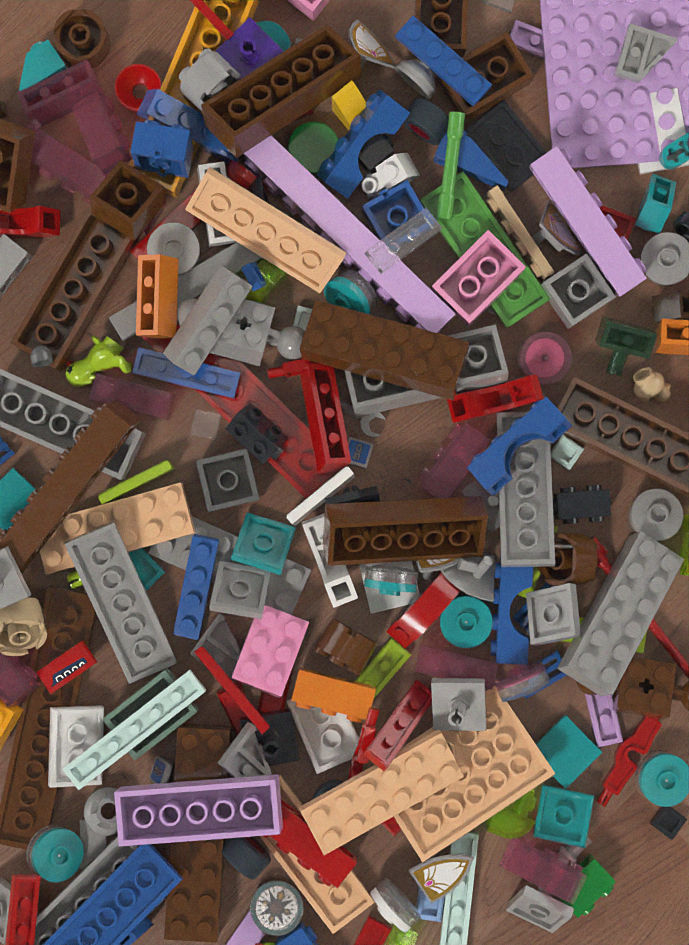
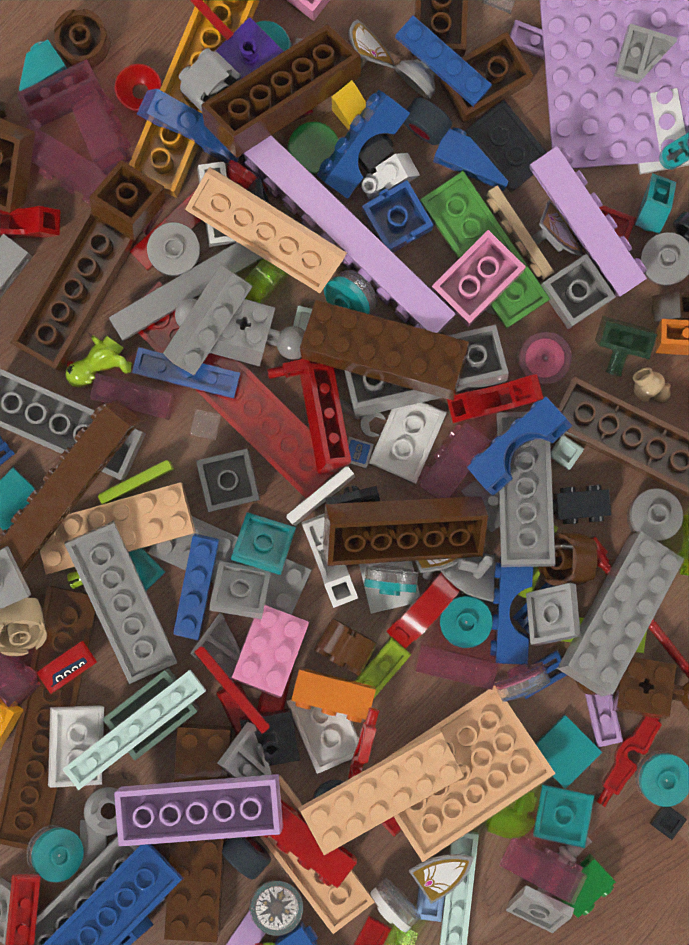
(41, 357): dark grey hinge -> none
(157, 296): orange brick -> none
(161, 770): slope -> none
(162, 147): blue brick -> none
(254, 276): blue tile -> none
(257, 434): black brick -> none
(399, 725): red tile -> none
(403, 240): clear tile -> none
(407, 440): none -> white tile
(454, 136): bright green piece -> none
(459, 704): light grey tile -> none

